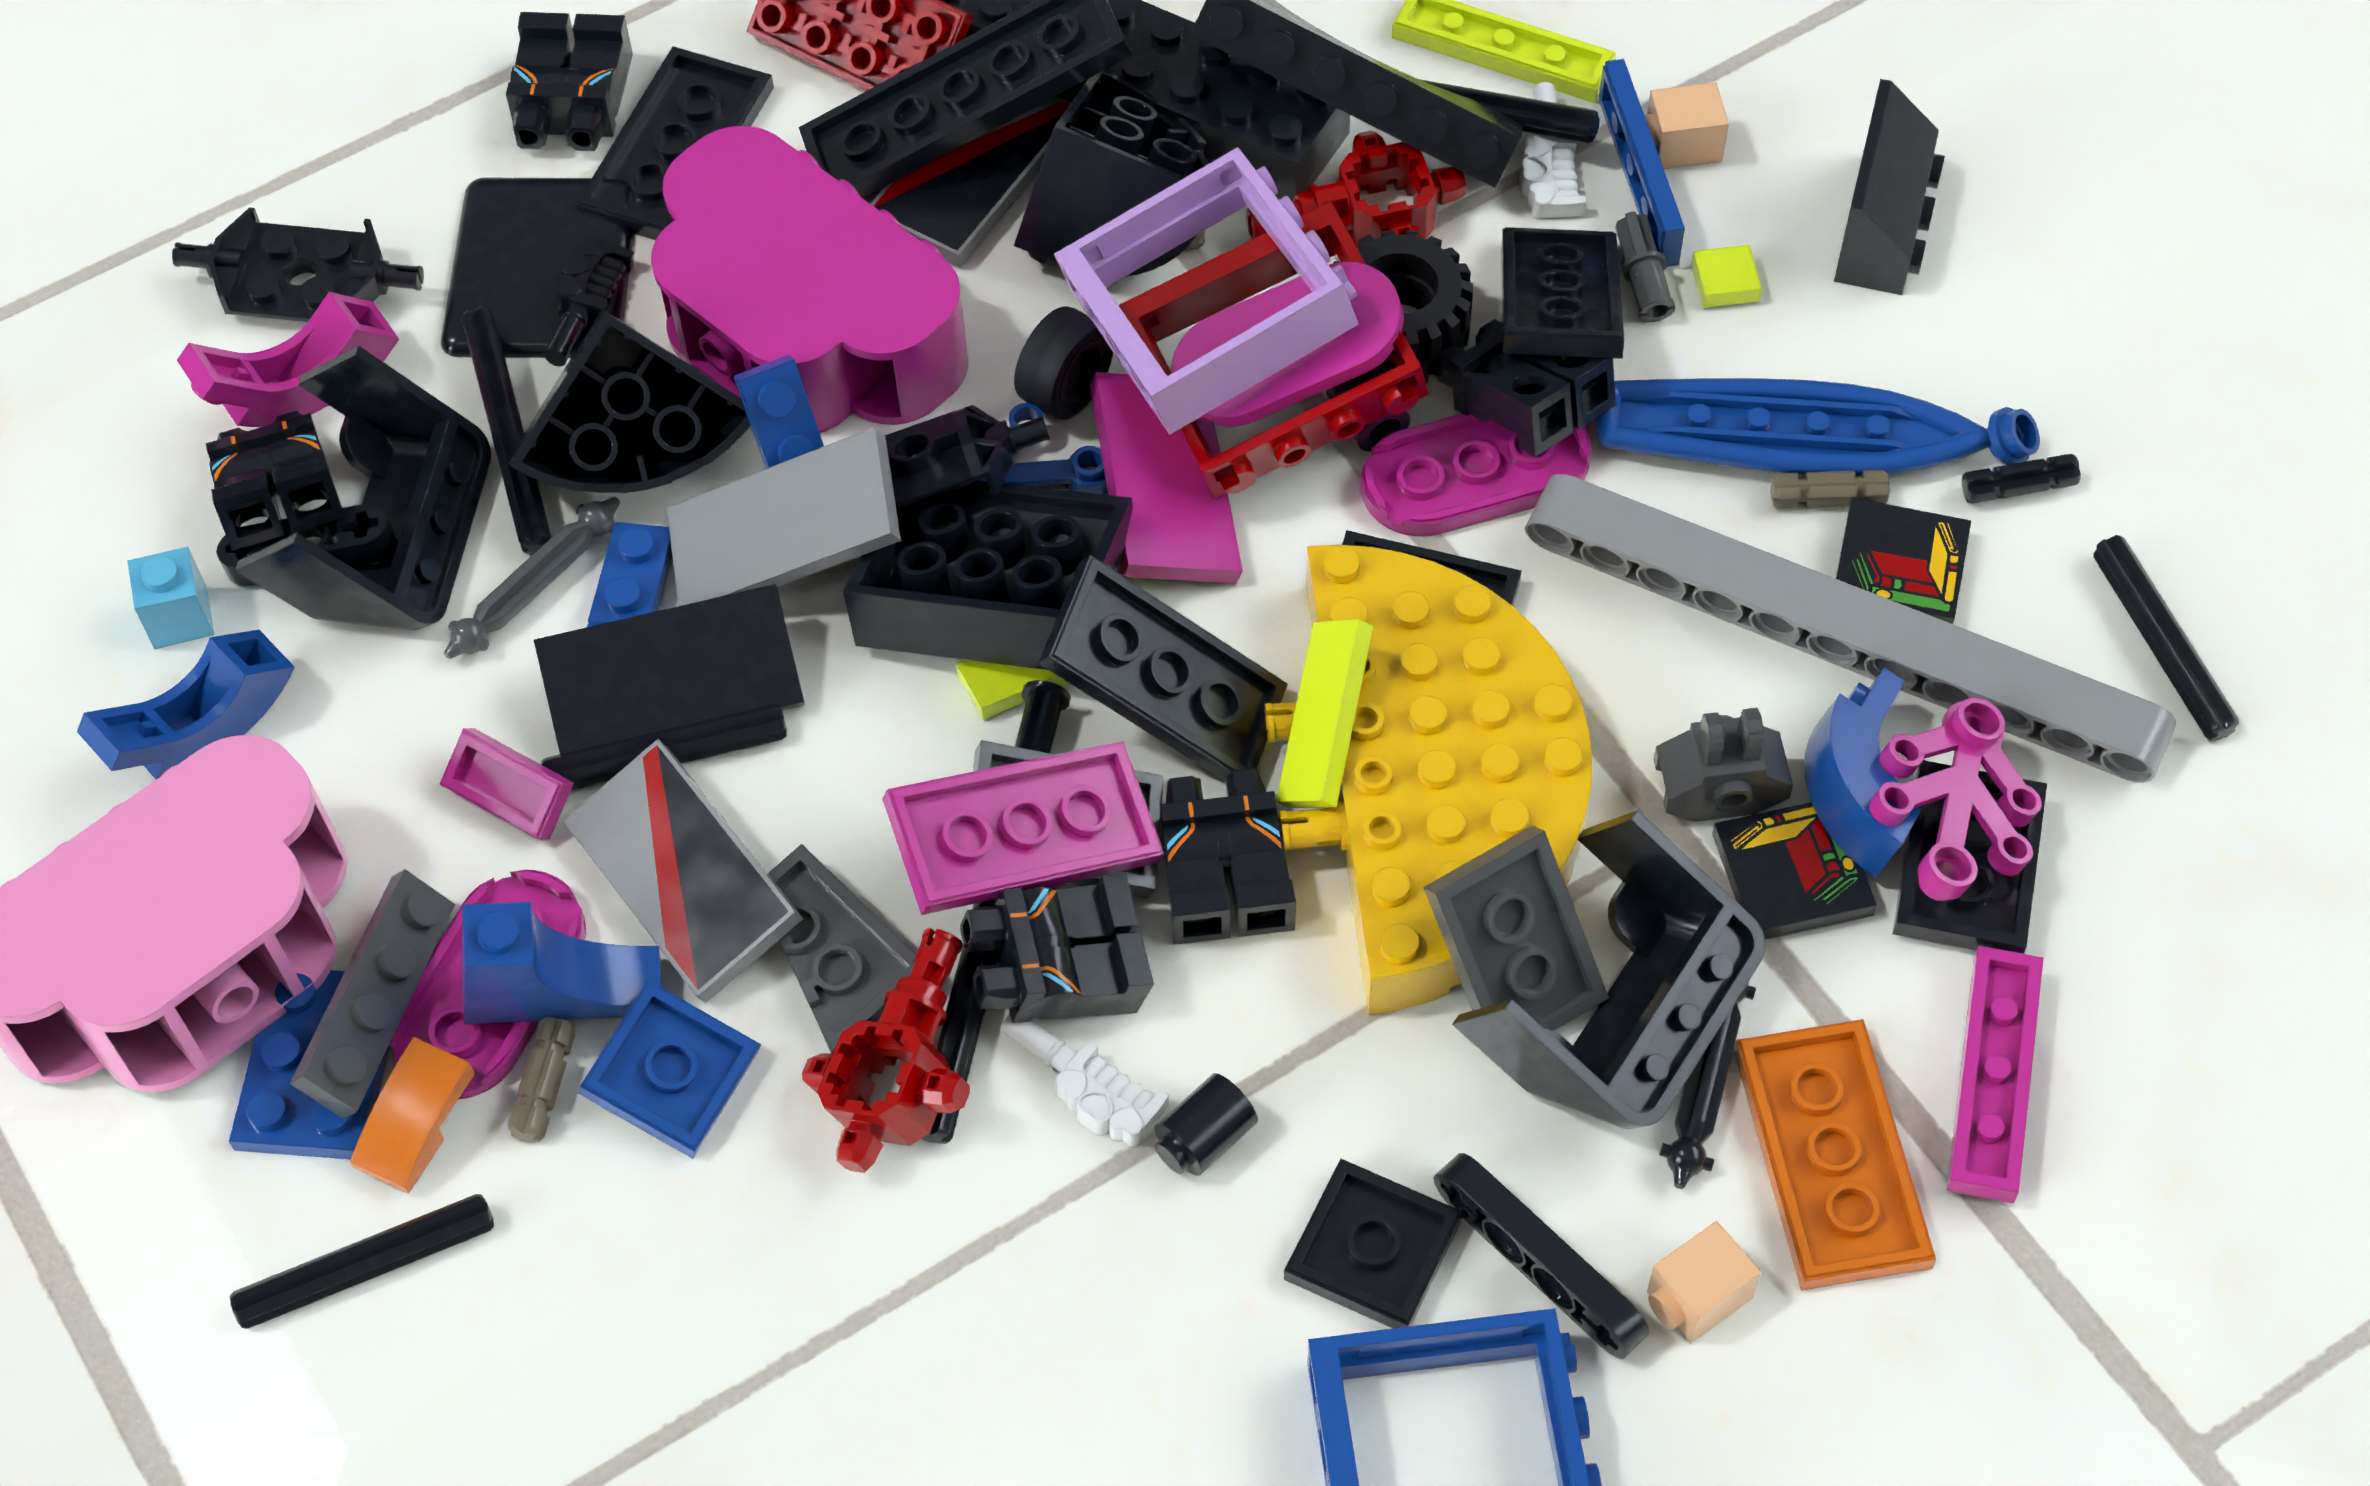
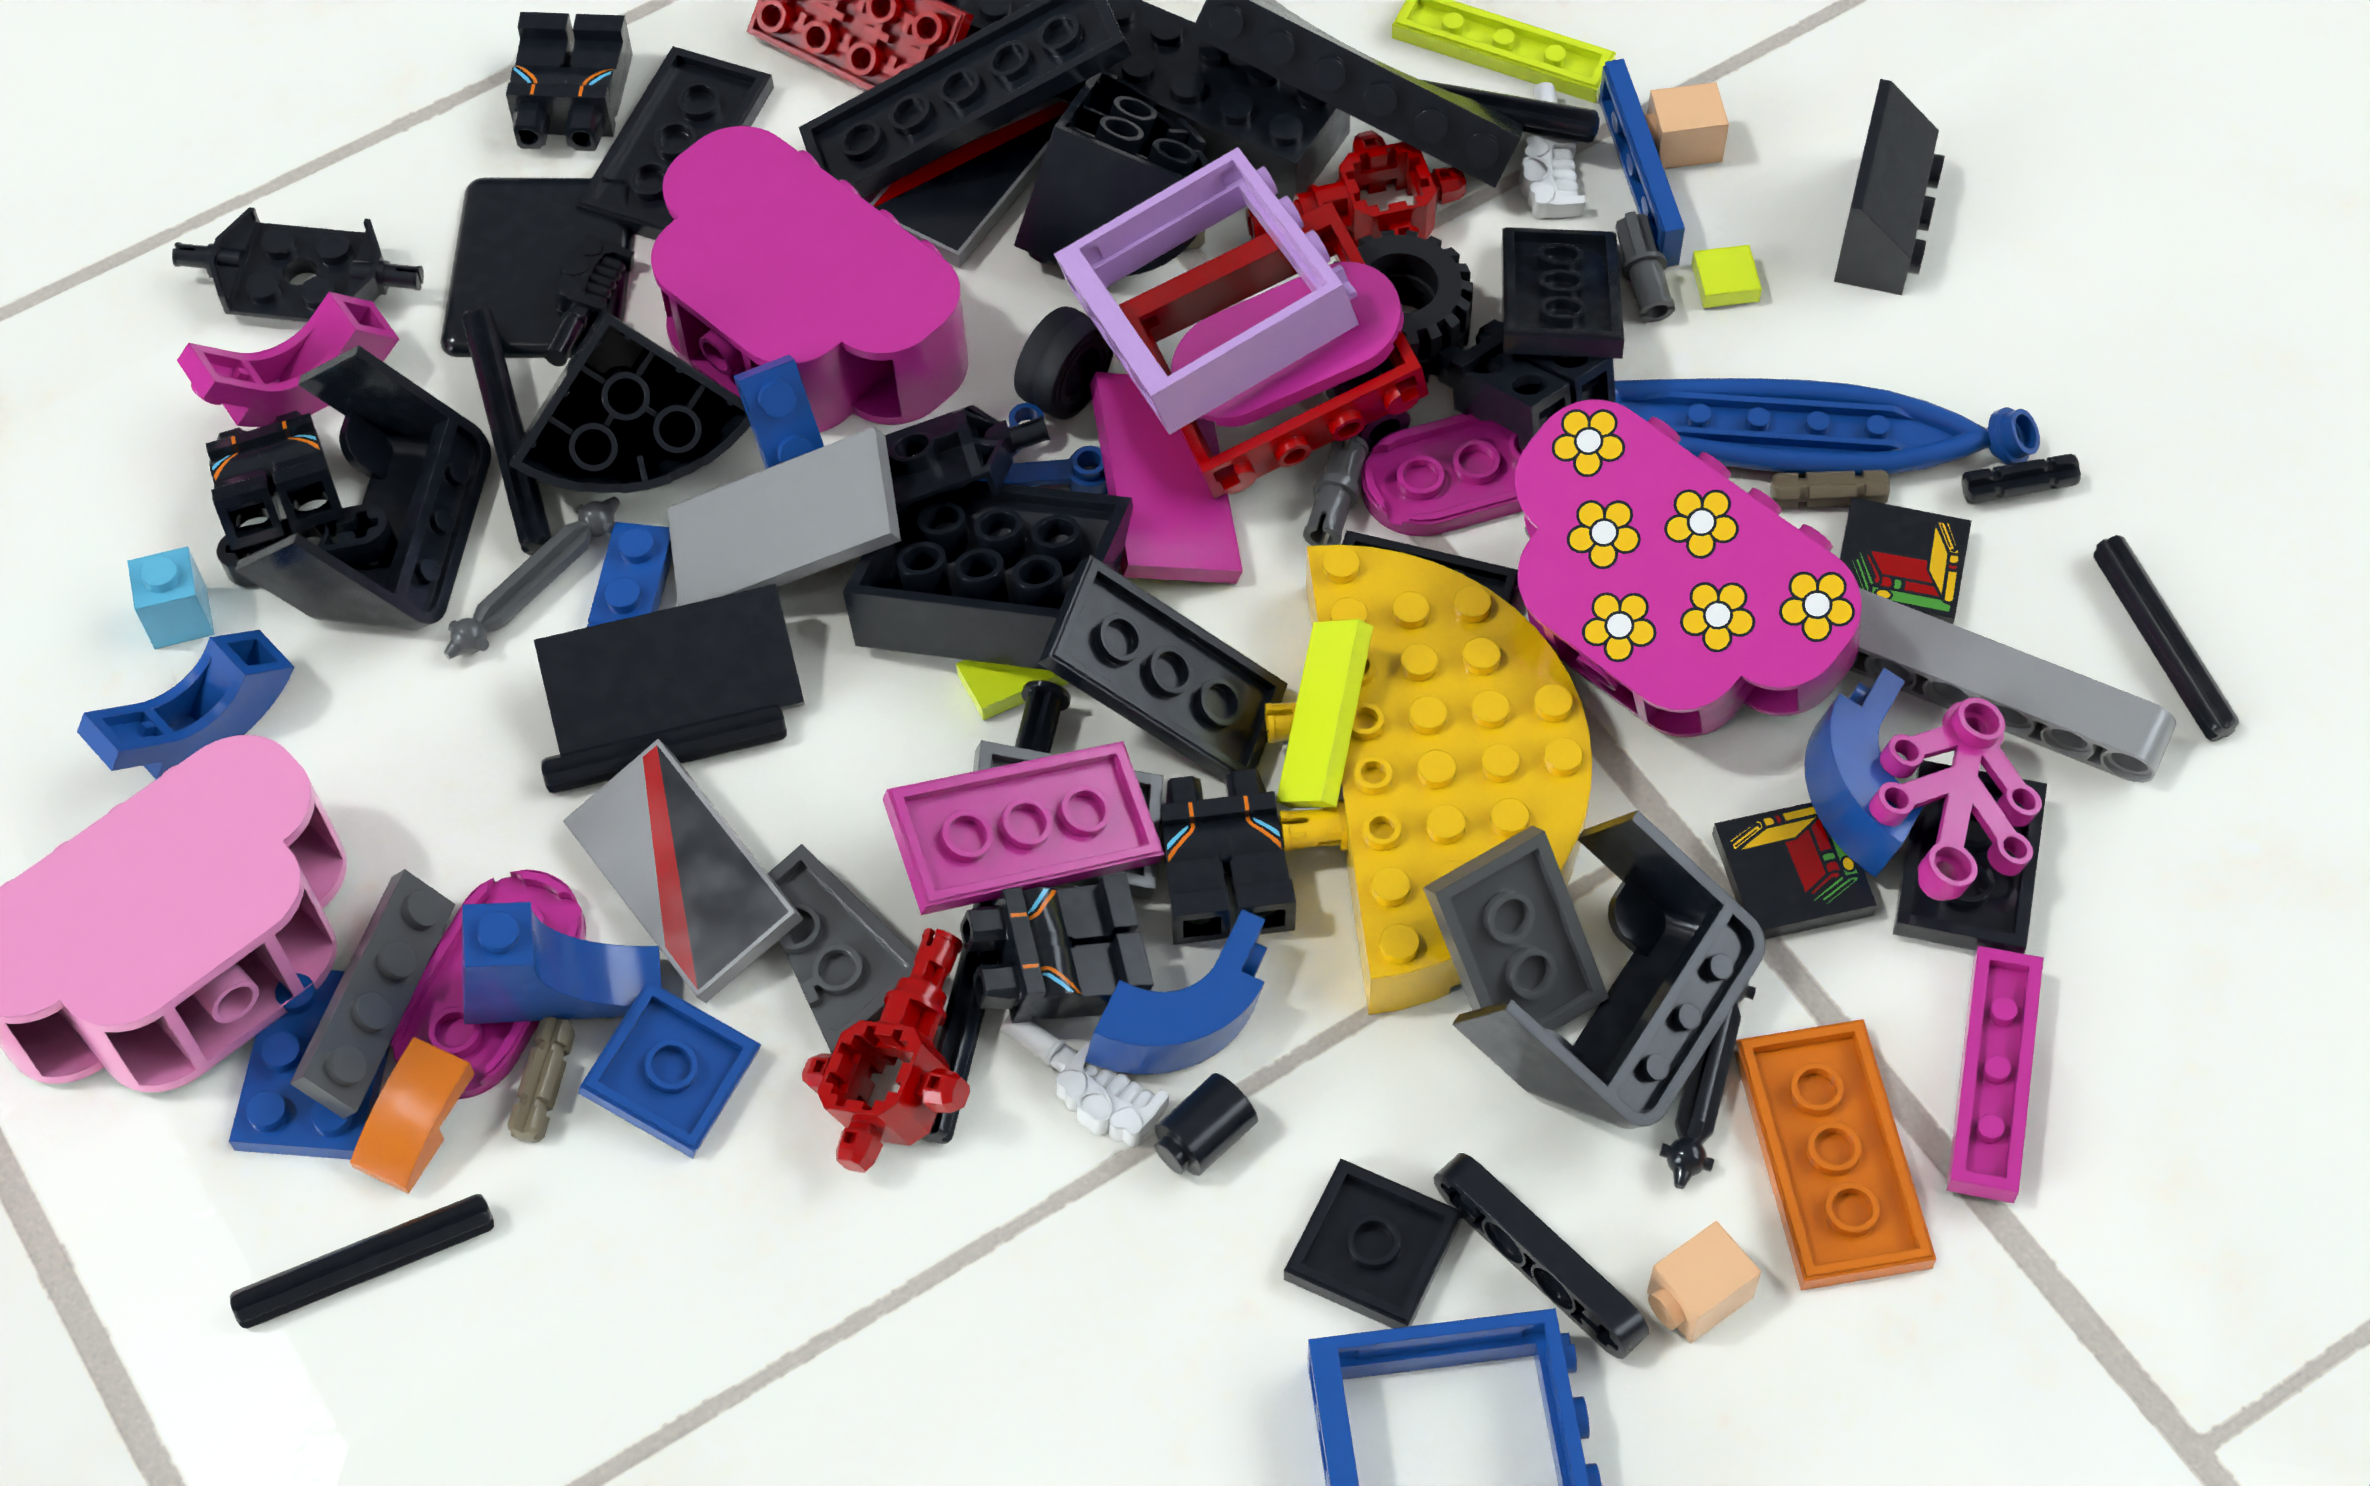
(506, 783): dark pink tile -> none
(1183, 1027): none -> blue arch
(1336, 492): none -> dark grey pin
(1674, 577): none -> dark pink brick
(1723, 768): dark grey hinge -> none

